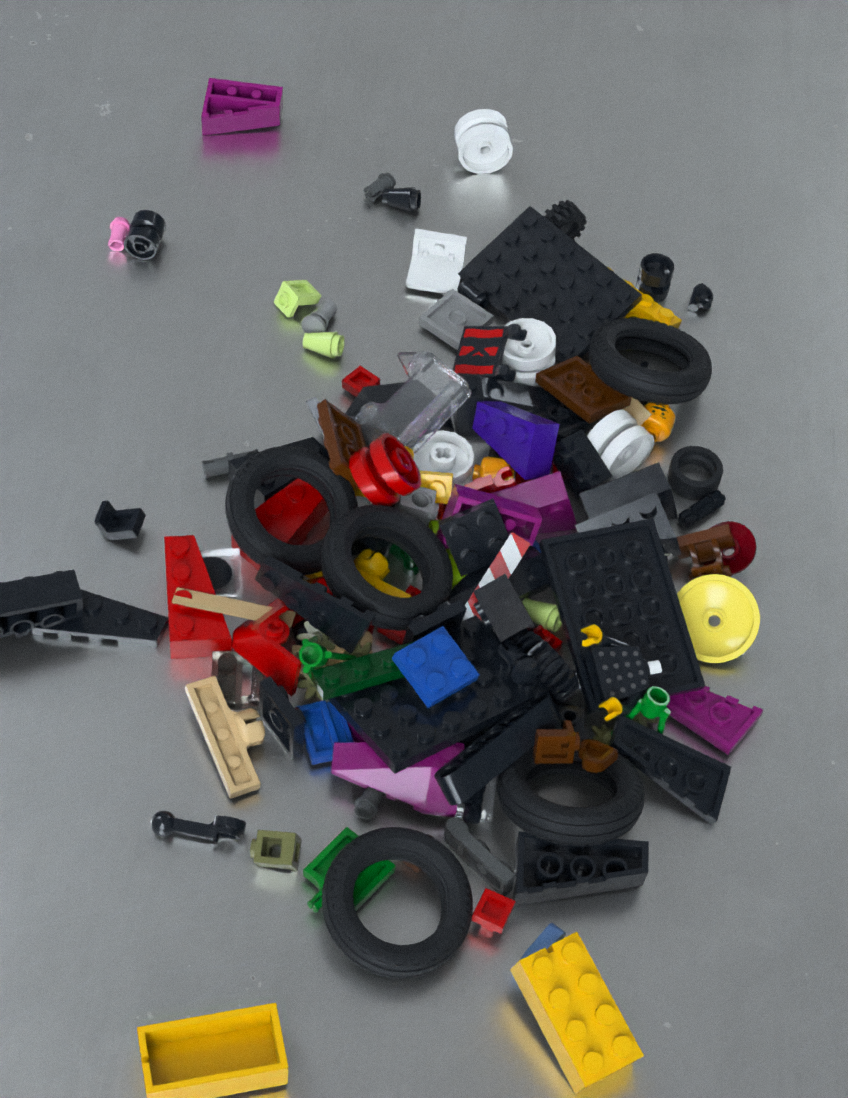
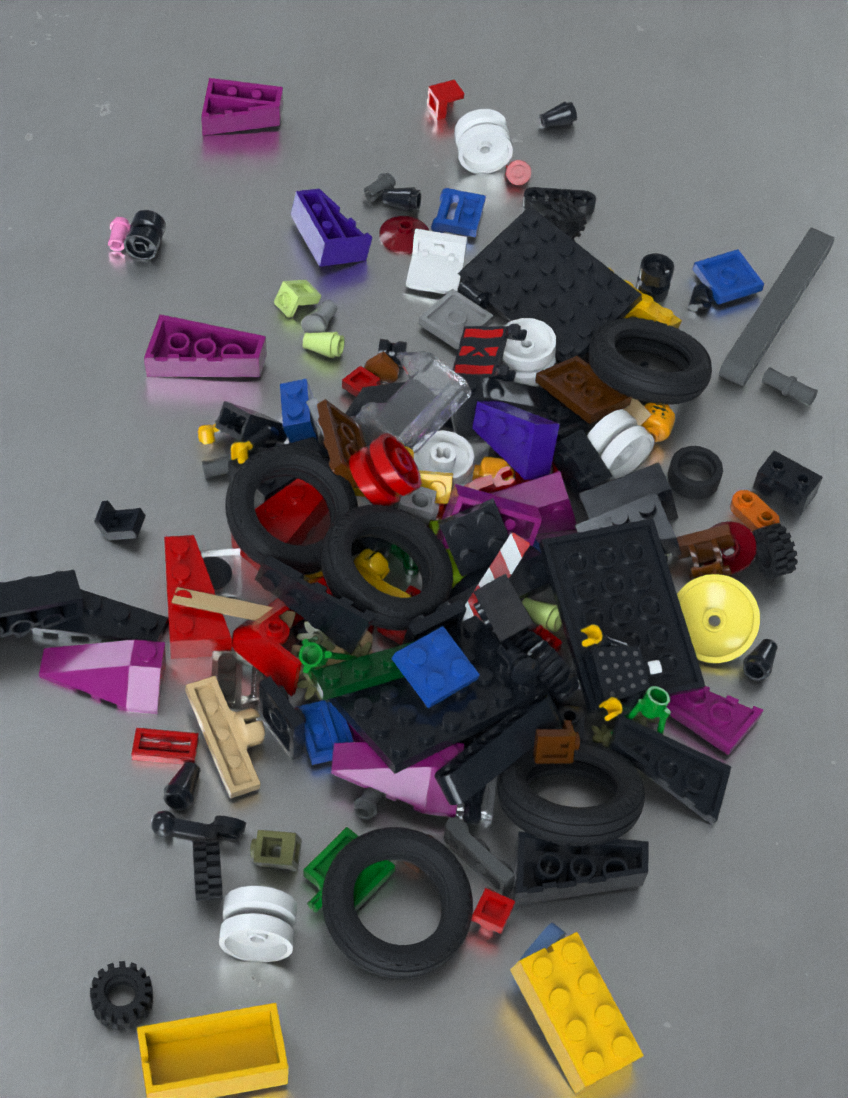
(116, 671): none -> magenta wedge
(121, 1014): none -> black tyre
(164, 751): none -> red tile
(181, 789): none -> black cone
(202, 350): none -> magenta wedge
(207, 869): none -> black tyre
(246, 426): none -> black torso
(258, 924): none -> white wheel
(296, 415): none -> blue brick
(327, 231): none -> dark purple wedge
(383, 367): none -> dark orange tile
(392, 349): none -> black wheel
(399, 232): none -> dark red dish
(440, 95): none -> red panel
(466, 216): none -> blue plate
(518, 172): none -> plate
(550, 194): none -> black beam
(560, 115): none -> black cone
(596, 755): reddish brown tile -> none
(701, 508): black axle -> none
(728, 276): none -> blue plate
(752, 510): none -> orange plate
(760, 660): none -> black cone
(774, 551): none -> black tyre
(776, 307): none -> dark grey beam
(789, 386): none -> dark grey pin
(789, 484): none -> black brick

